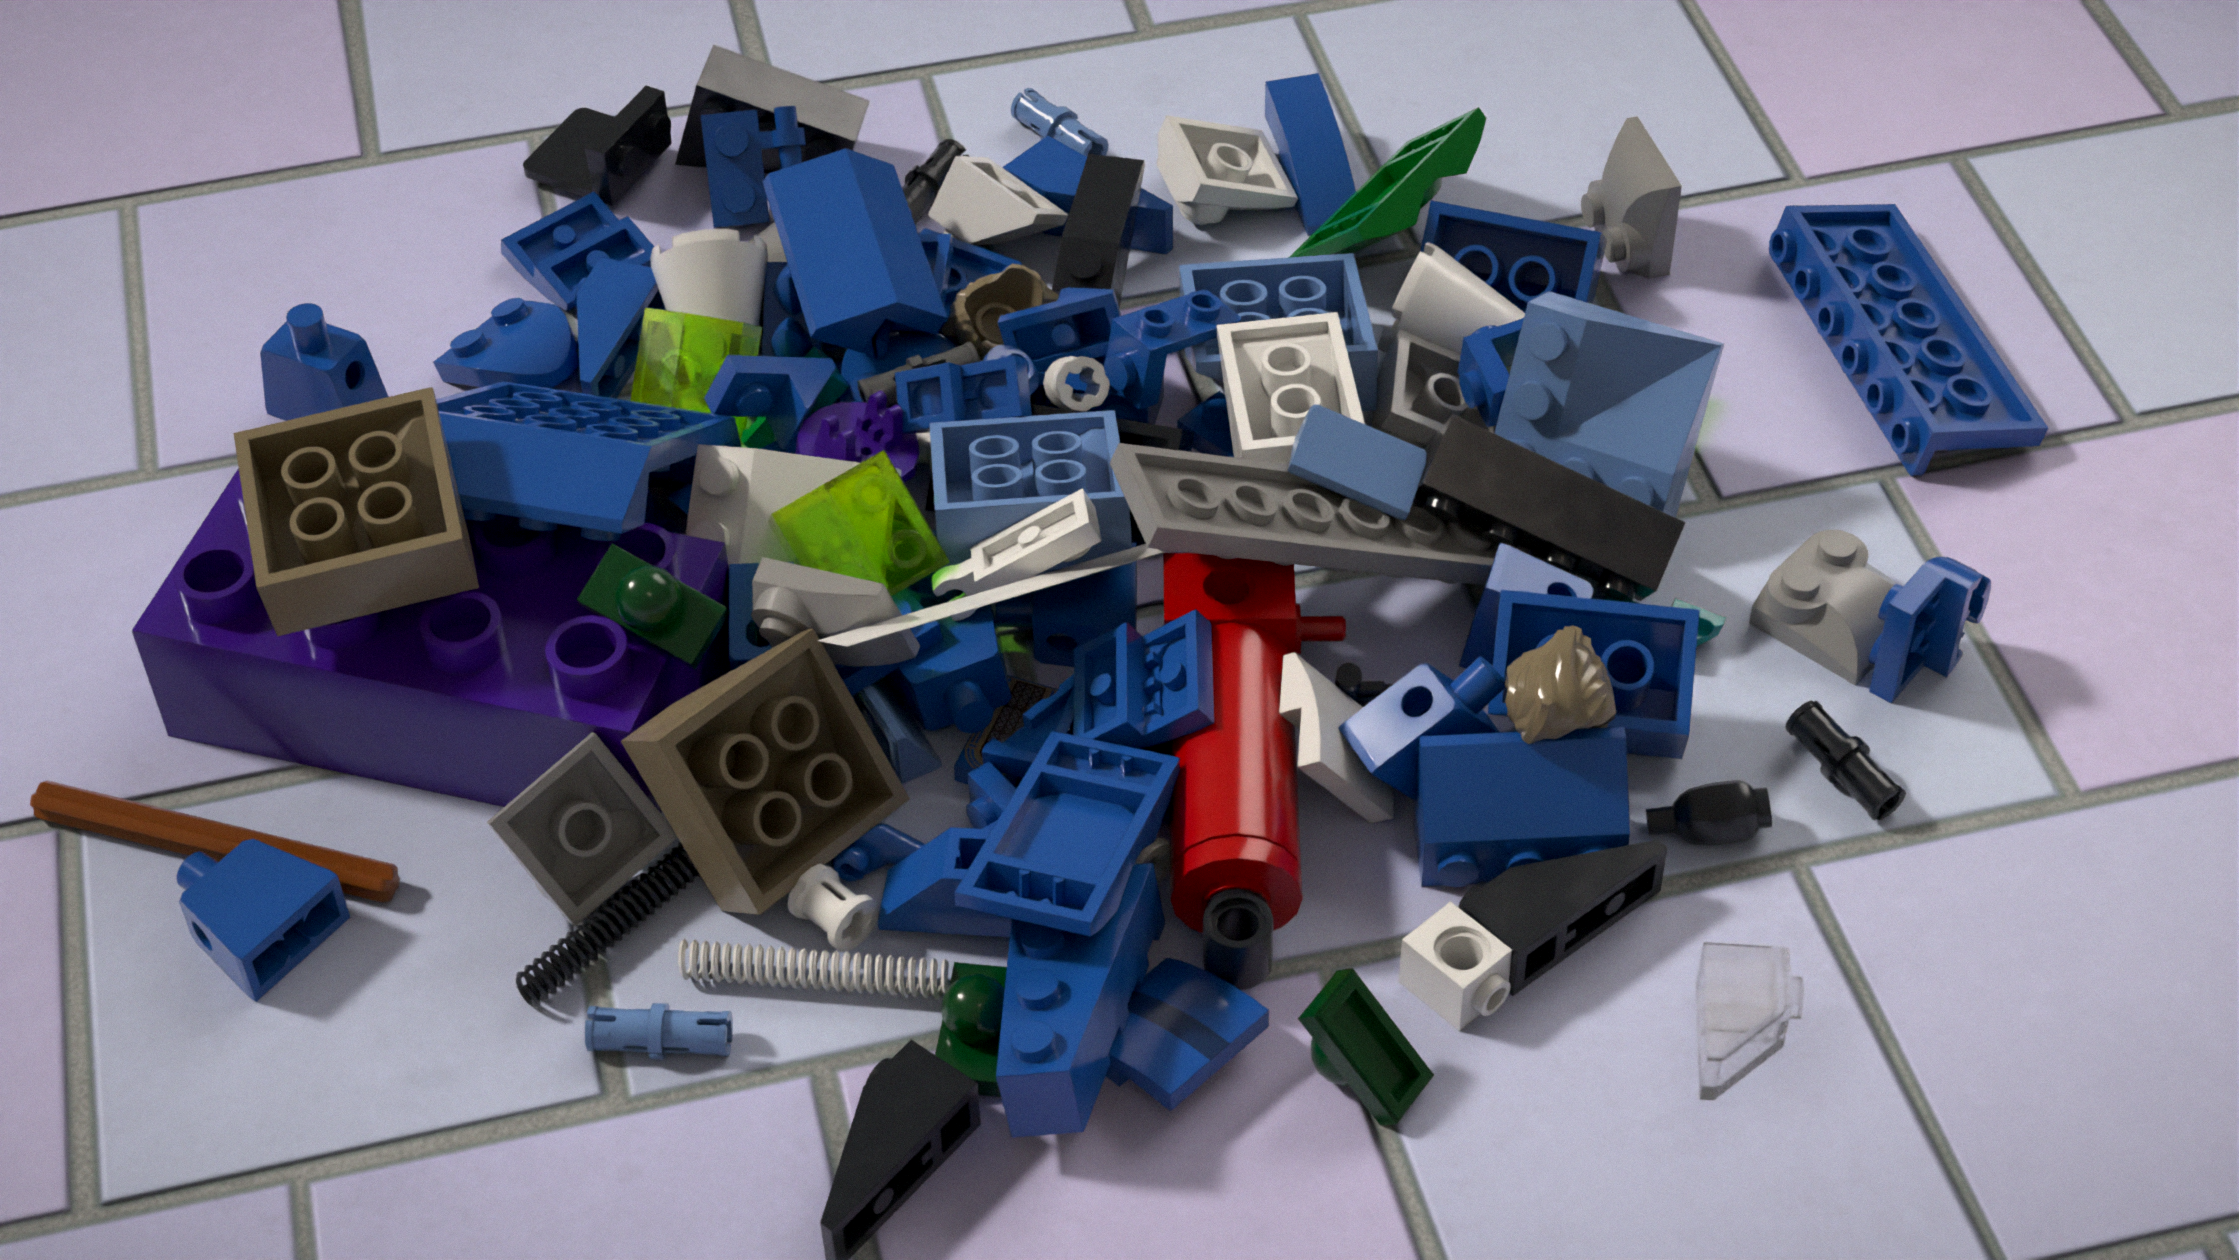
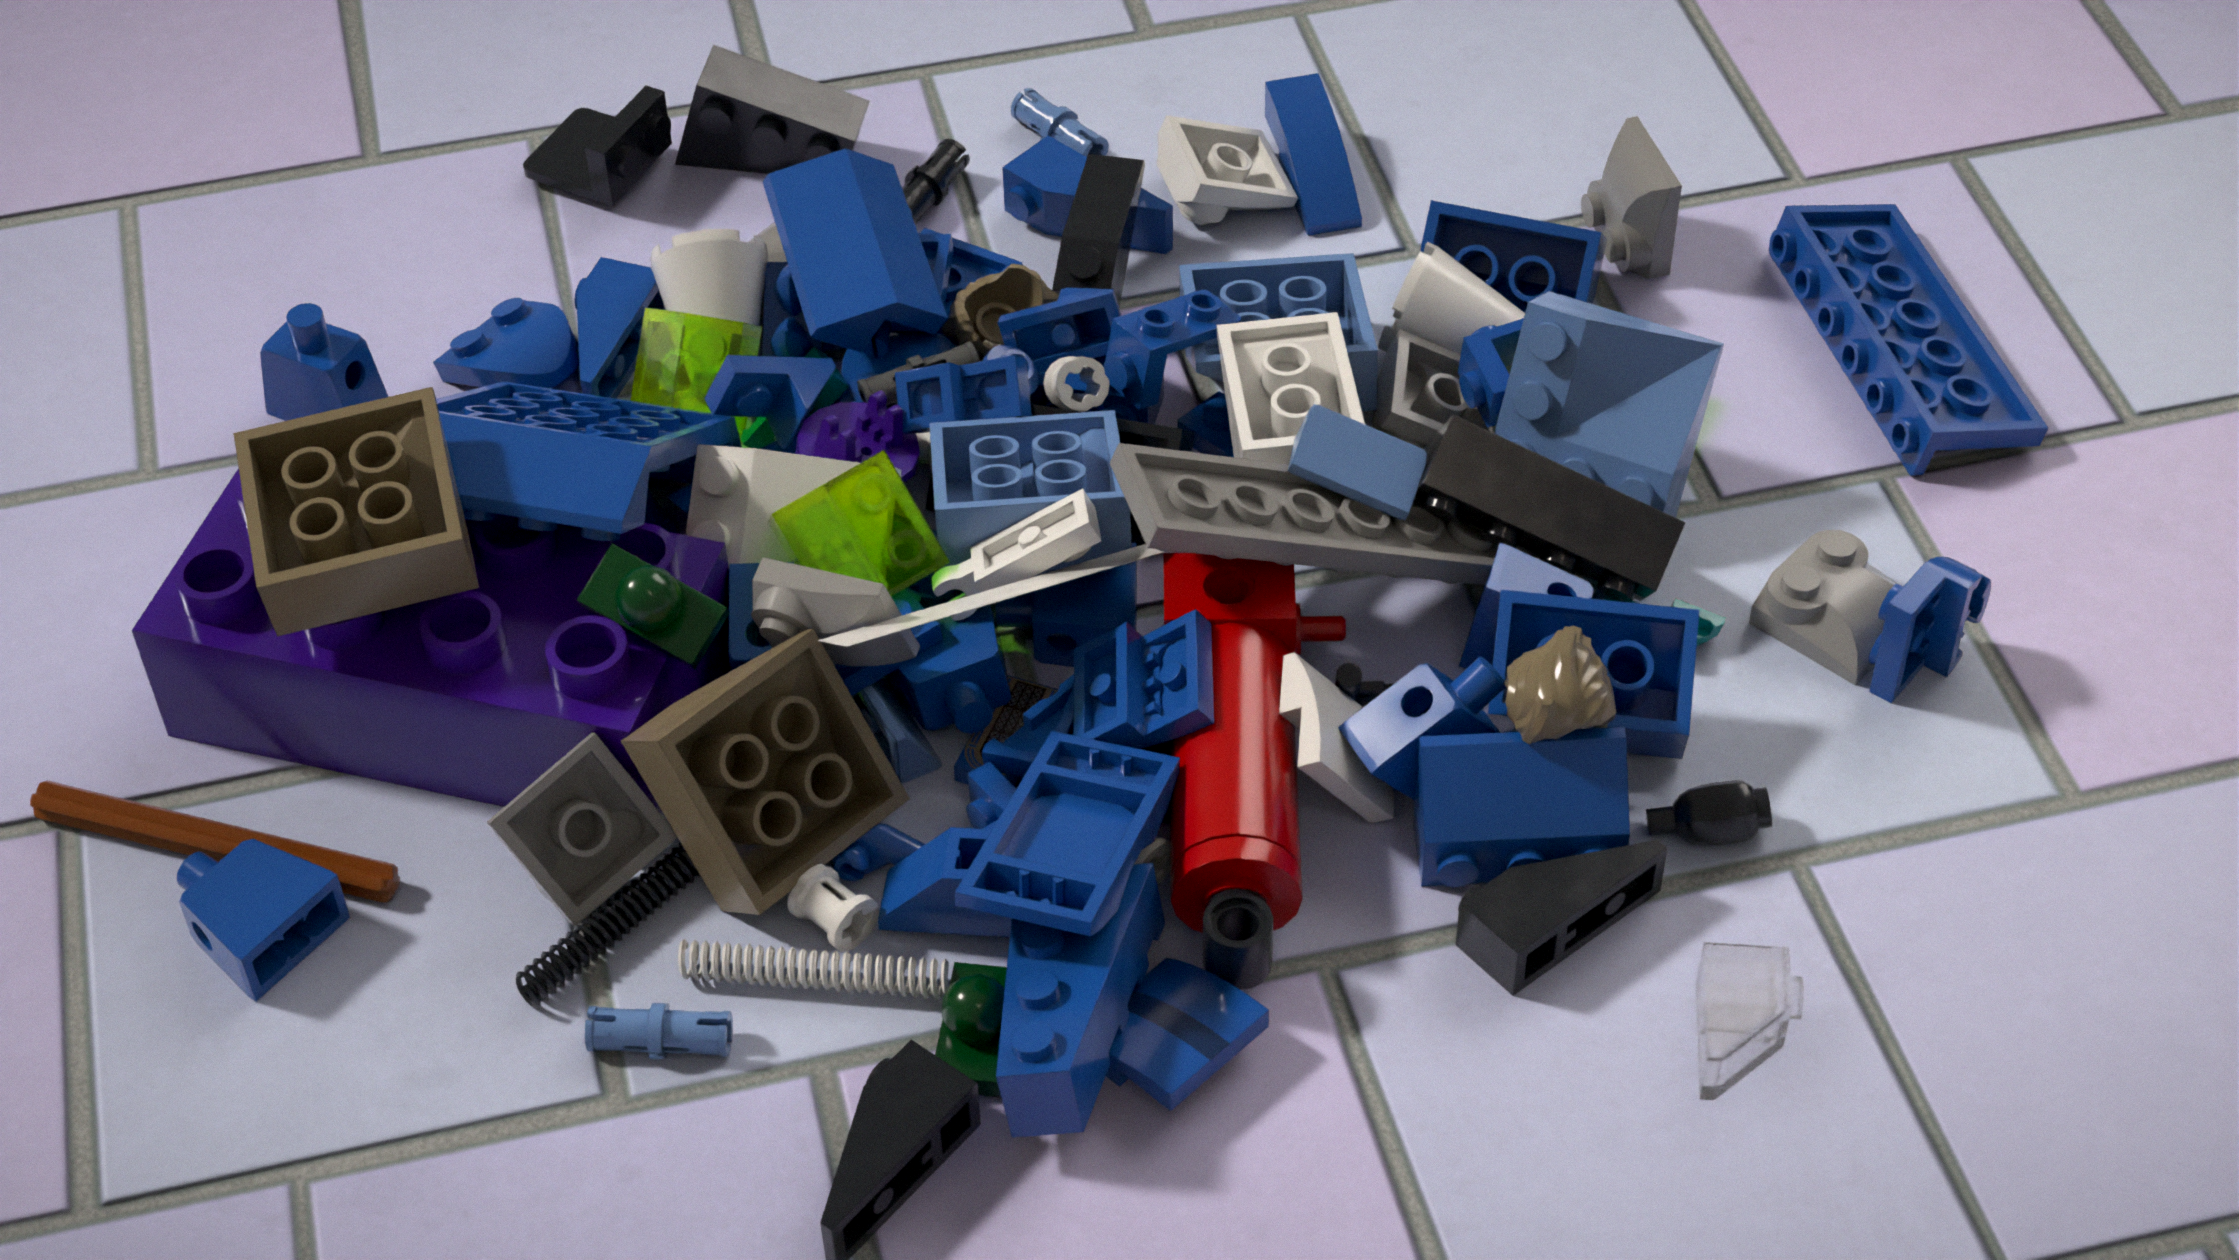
(568, 244): blue slope -> none
(736, 162): blue plate -> none
(990, 204): white slope -> none
(1363, 1048): dark green tile -> none
(1399, 188): green slope -> none
(1456, 966): white brick -> none
(1845, 760): black pin -> none

